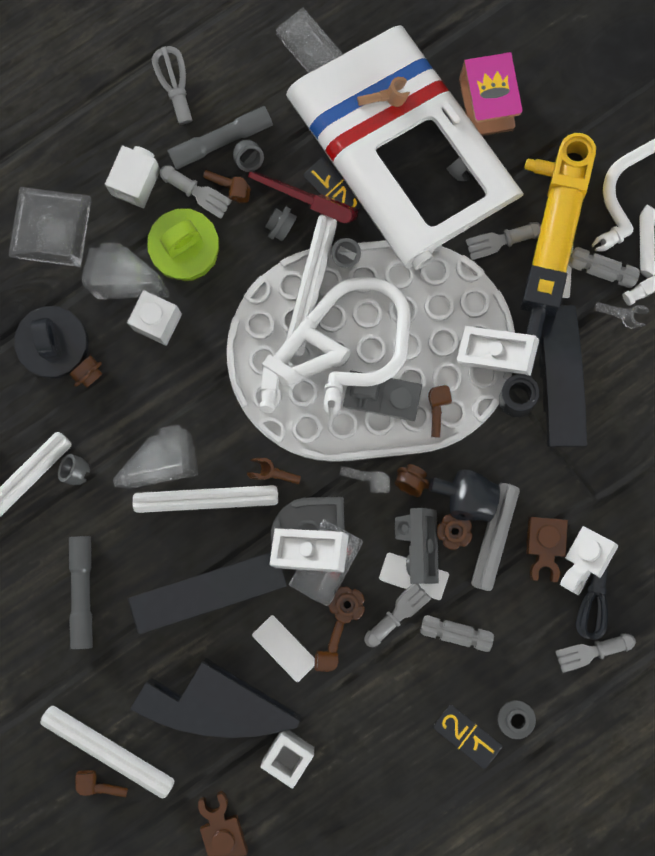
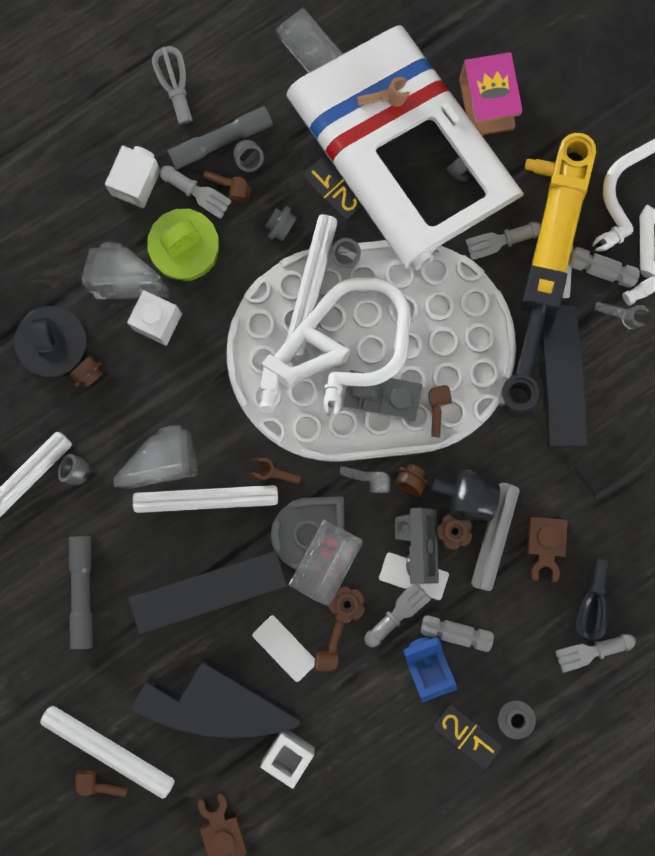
(50, 226): clear slope -> none
(309, 550): white plate -> none
(320, 203): dark red piece -> none
(429, 668): none -> blue bracket
(498, 350): white plate -> none
(590, 555): white plate -> none

